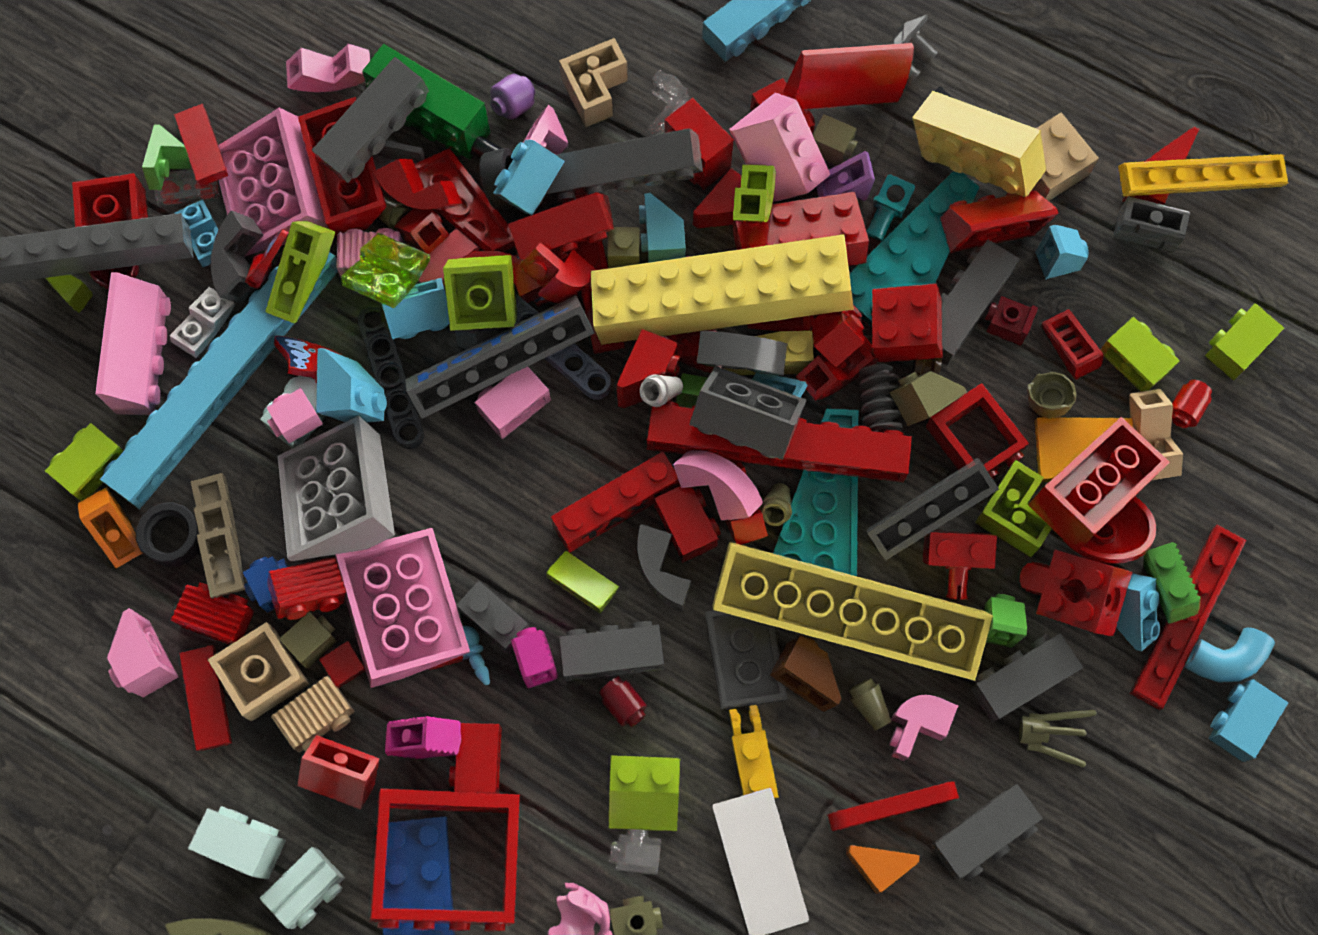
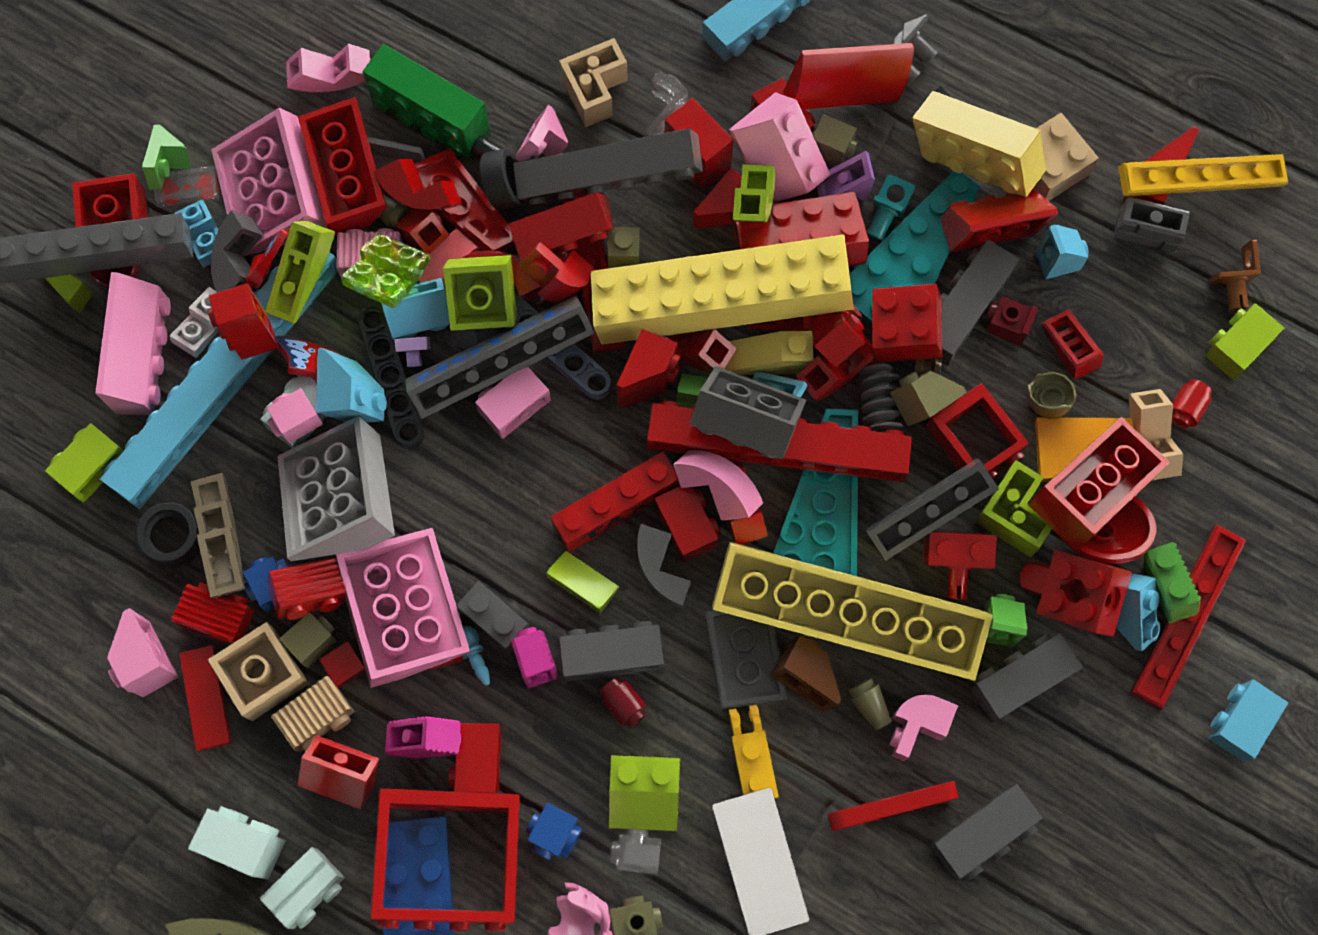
(109, 527): orange slope -> none
(201, 145): red tile -> none
(242, 321): none -> red brick
(371, 120): dark grey brick -> none
(413, 349): none -> lavender tile
(512, 96): medium lavender head -> none
(528, 176): medium azure brick -> none
(553, 832): none -> blue brick
(660, 389): white cone -> none
(664, 231): medium azure slope -> none
(742, 352): dark grey brick -> none
(777, 505): olive cone -> none
(879, 866): orange slope -> none
(1035, 731): olive plant -> none
(1139, 355): lime brick -> none
(1232, 664): medium azure cylinder -> none
(1236, 280): none -> dark orange bracket

